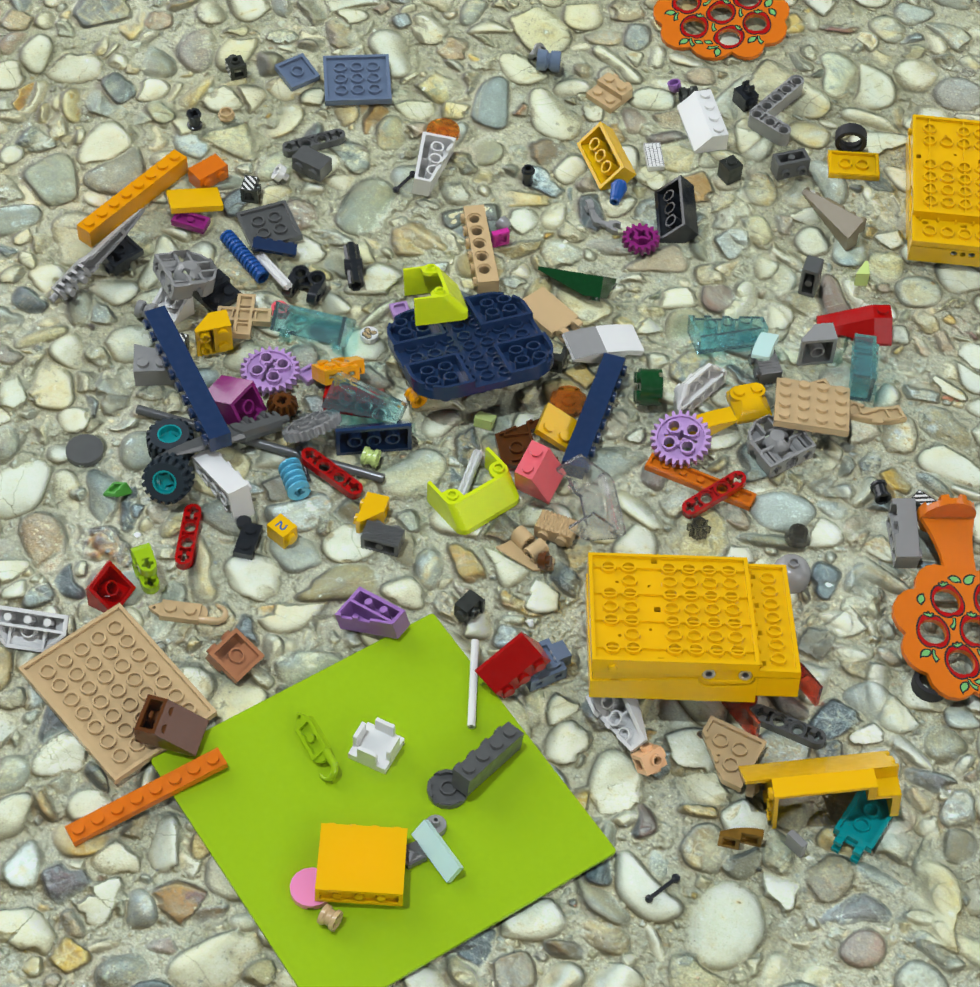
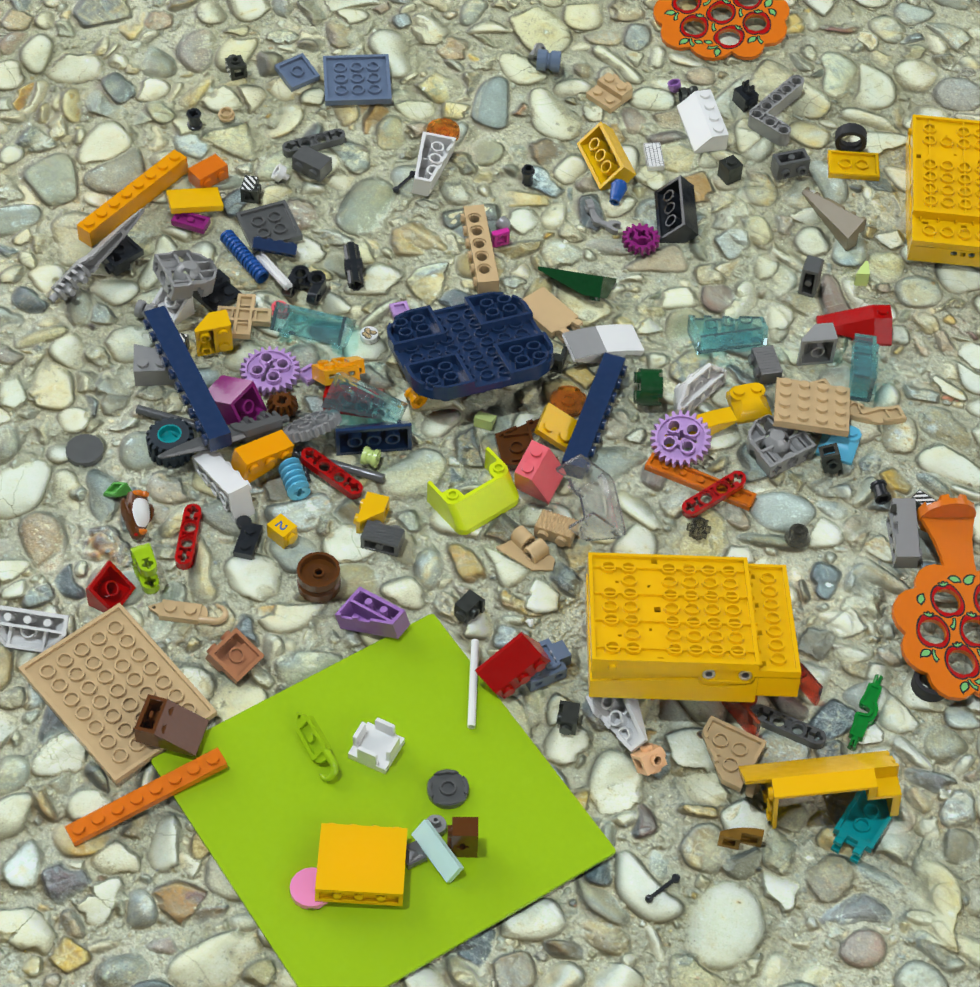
(136, 513): none -> animal
(168, 478): black wheel -> none
(261, 455): none -> light orange wedge
(318, 577): none -> reddish brown wheel
(330, 917): tan wheel -> none
(445, 302): neon yellow windscreen -> none
(463, 836): none -> reddish brown brick
(470, 471): white axle -> none
(486, 758): dark grey brick -> none
(544, 561): reddish brown plate -> none
(568, 717): none -> pearl dark grey brick
(764, 346): light aqua slope -> none
(796, 843): light grey tile -> none
(797, 571): light grey cylinder -> none
(830, 462): none -> pearl dark grey brick
(846, 445): none -> medium azure slope
(864, 720): none -> green piece

